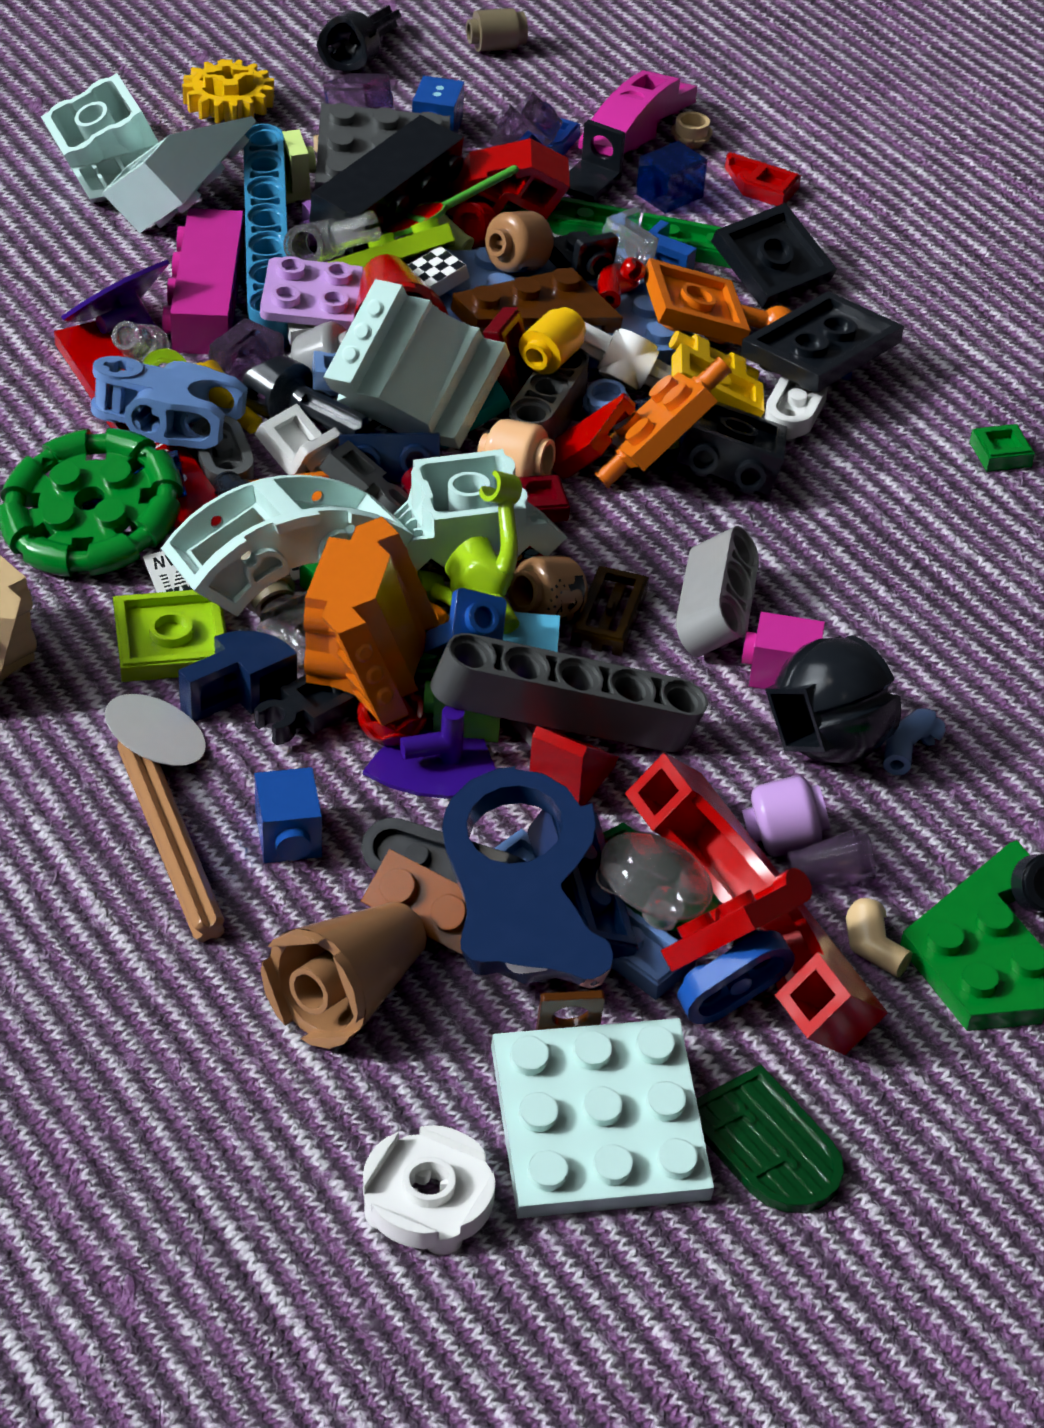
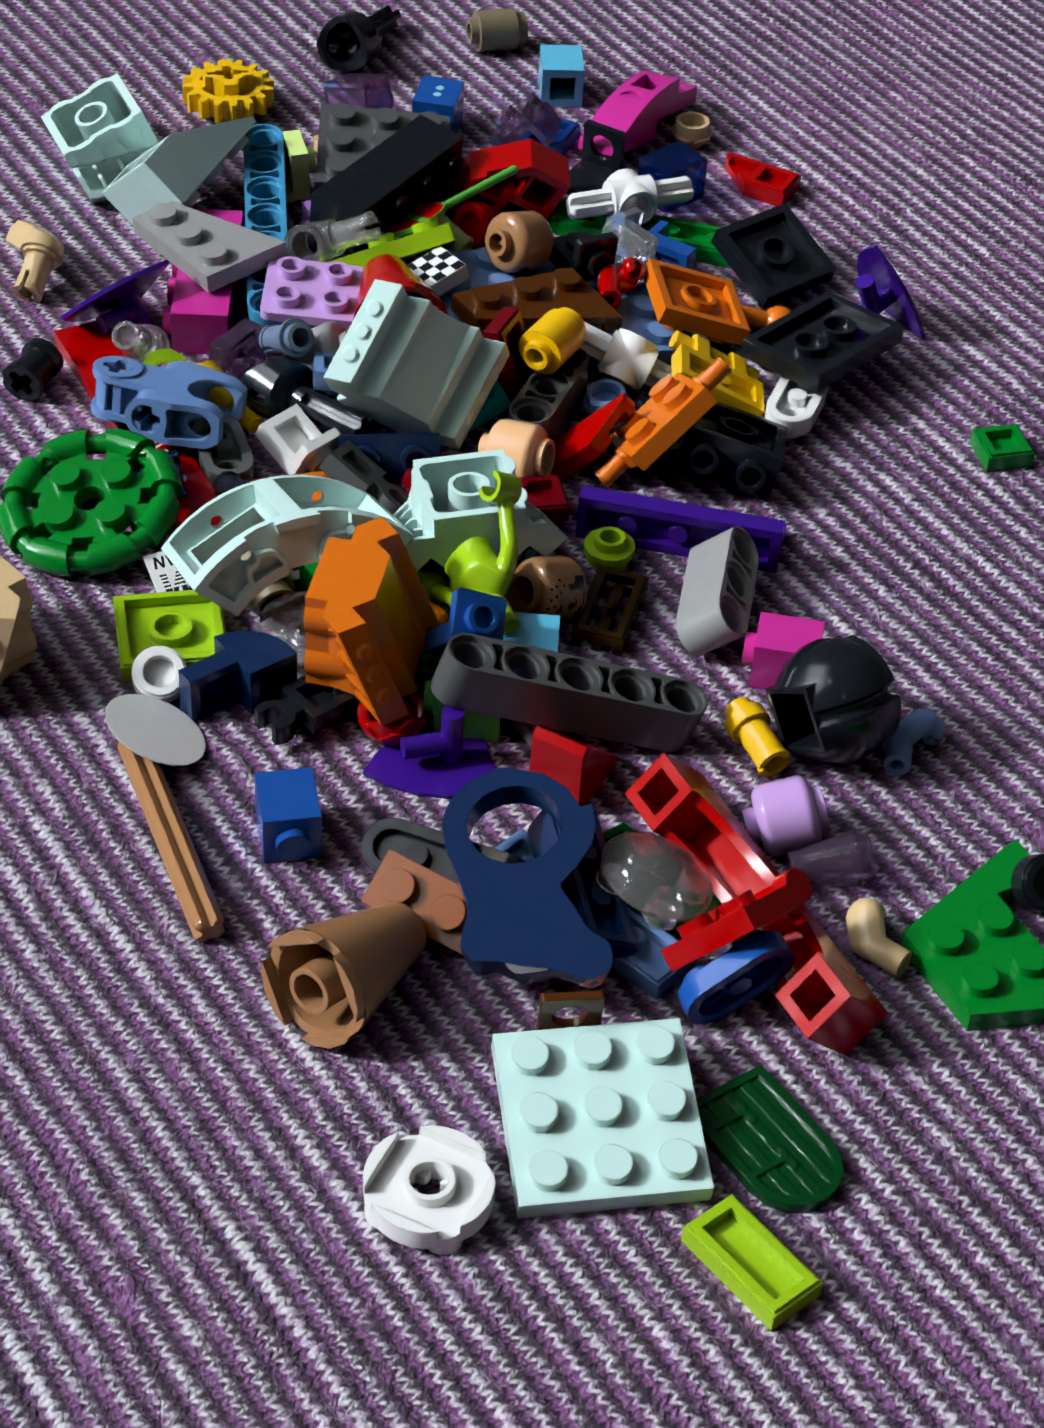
(37, 364): none -> black bush
(41, 254): none -> tan arm
(157, 673): none -> white tile
(206, 246): none -> light grey wing
(290, 338): none -> sand blue pin
(561, 75): none -> medium azure brick
(609, 548): none -> lime plate
(628, 190): none -> white axle
(674, 525): none -> dark purple fence
(750, 726): none -> yellow animal
(751, 1262): none -> lime tile
(884, 290): none -> dark purple shield

